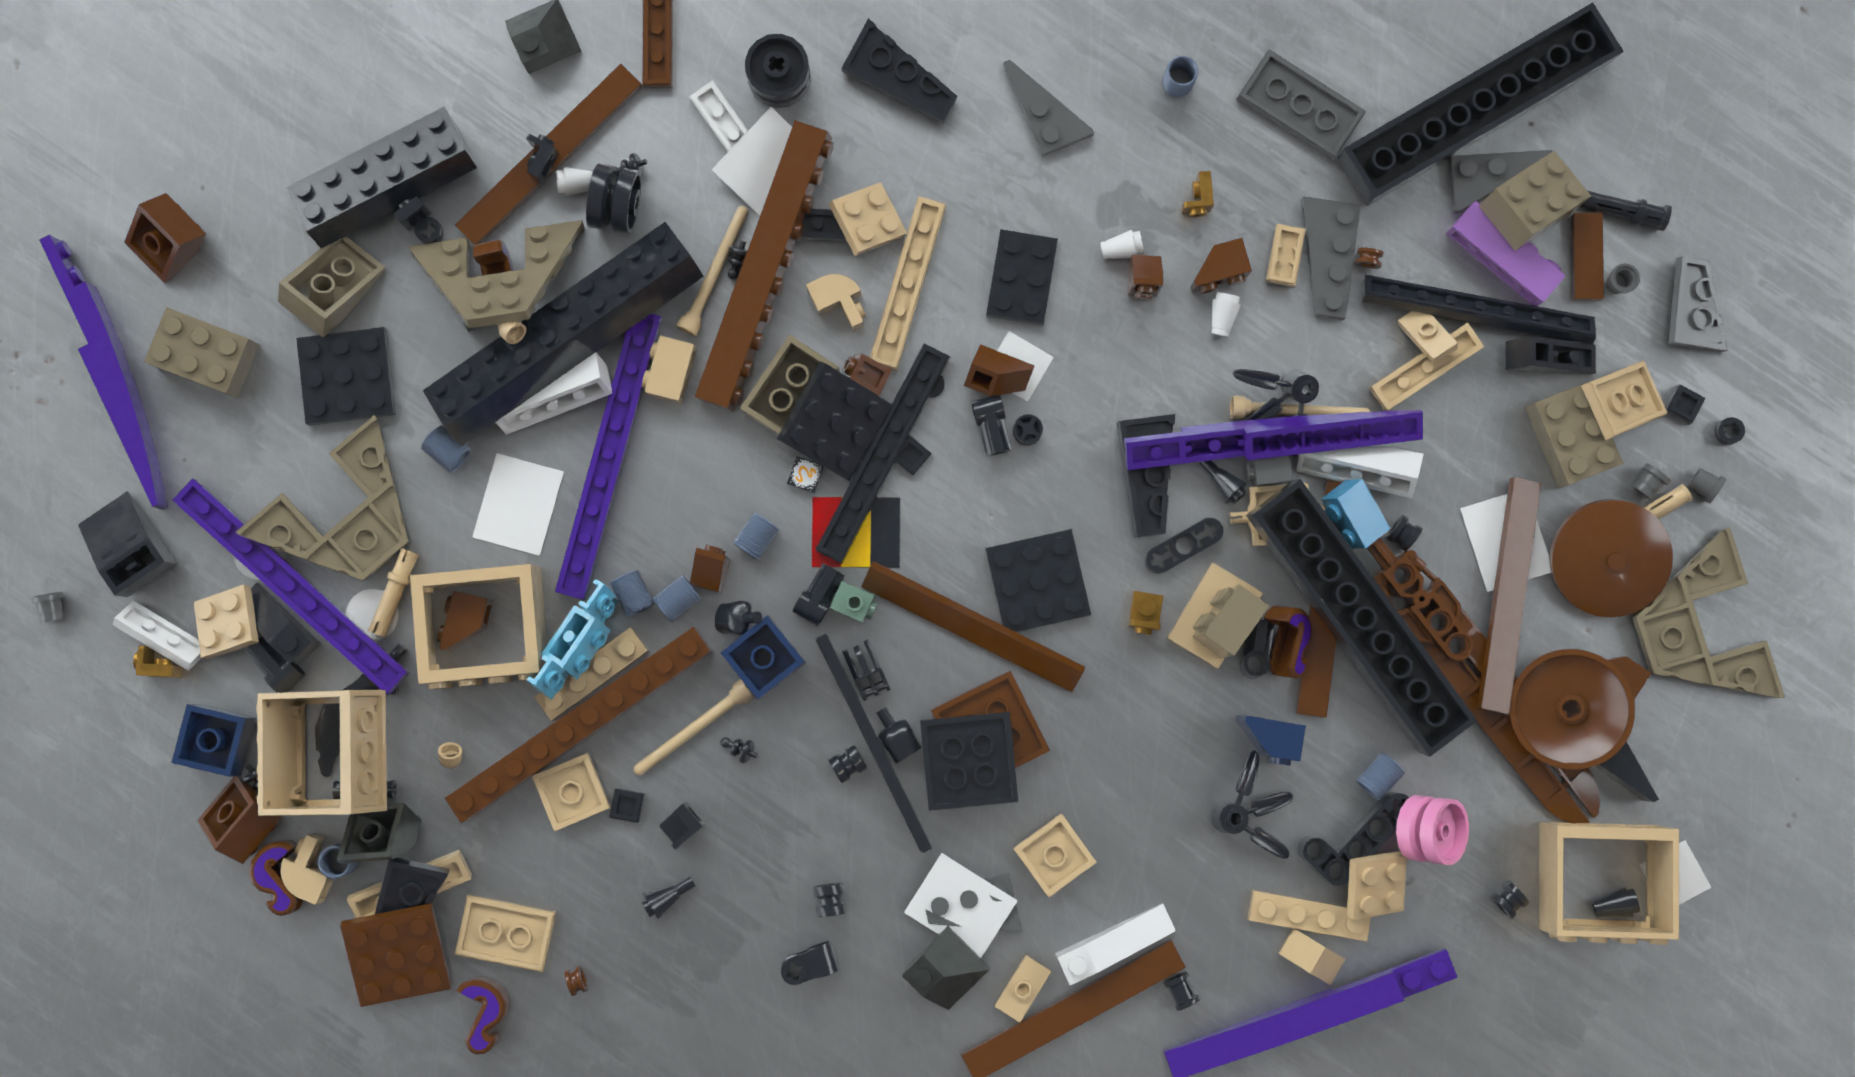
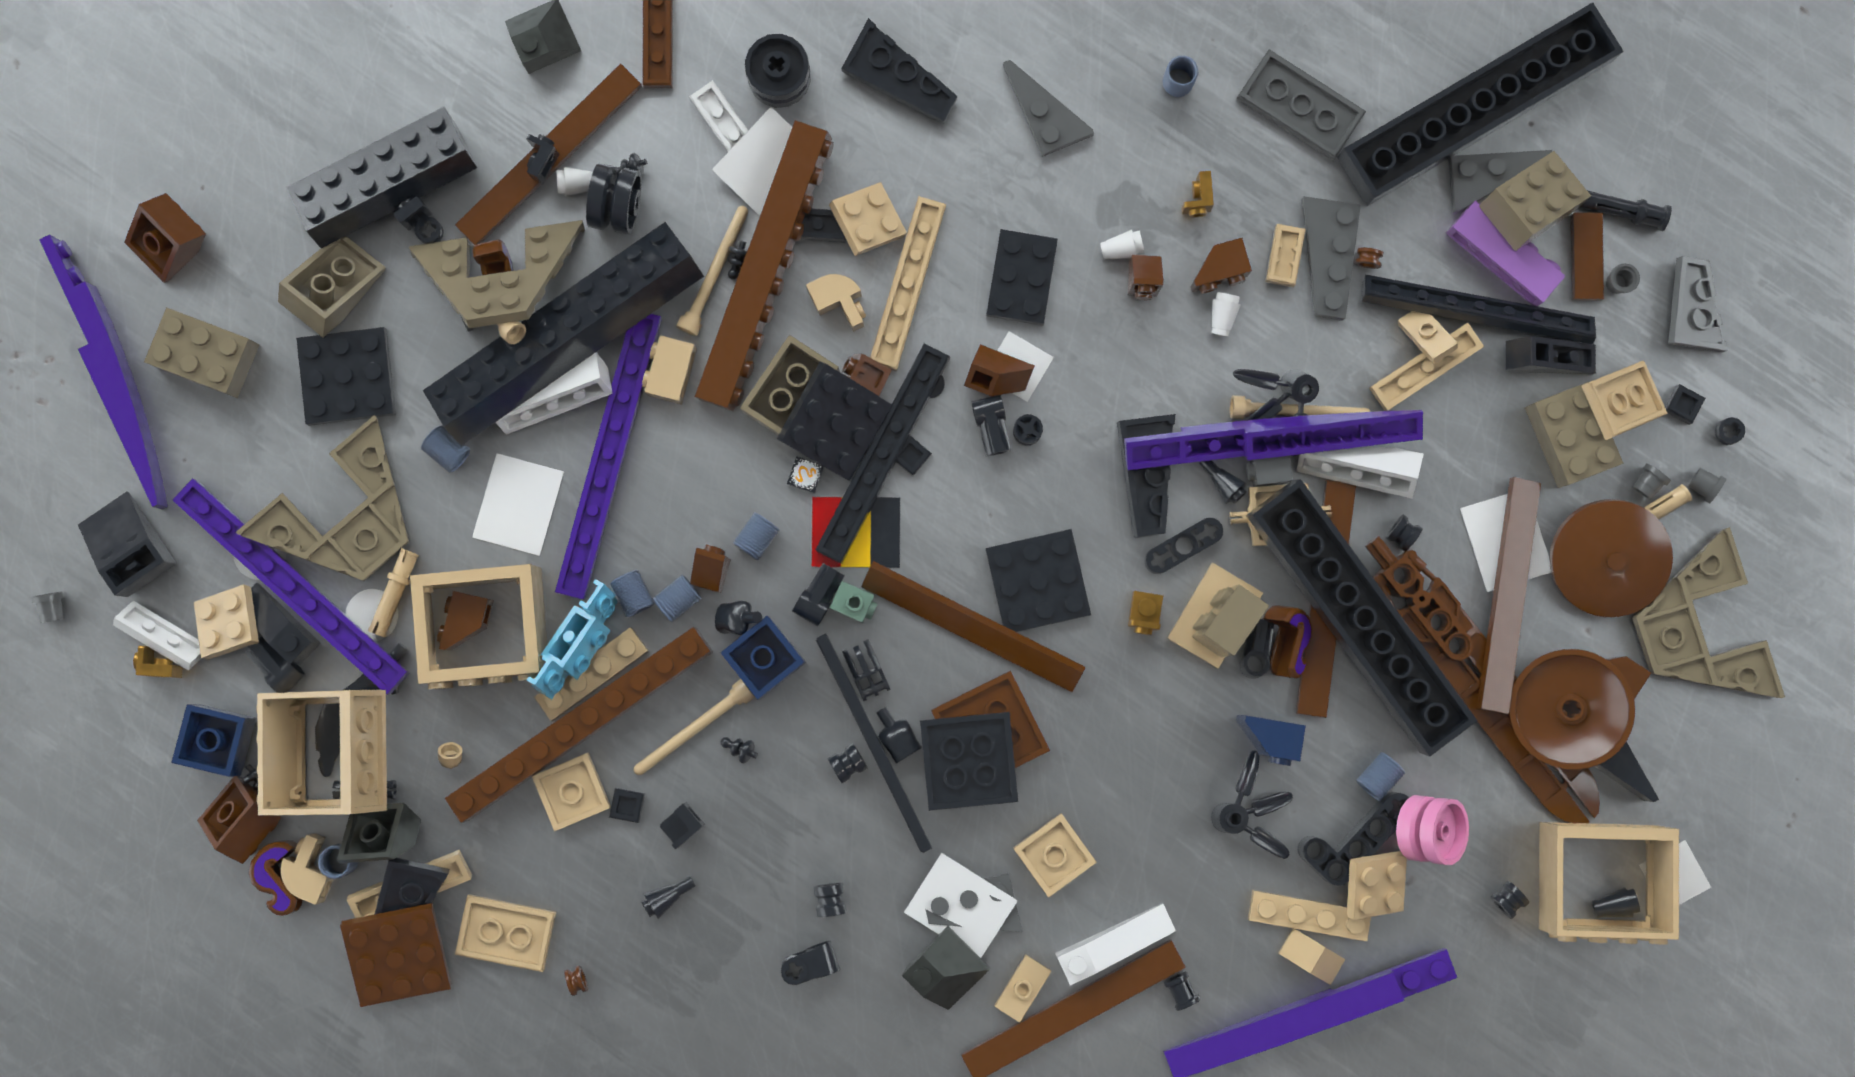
(492, 1012): reddish brown animal -> none
(1355, 513): dark azure brick -> none

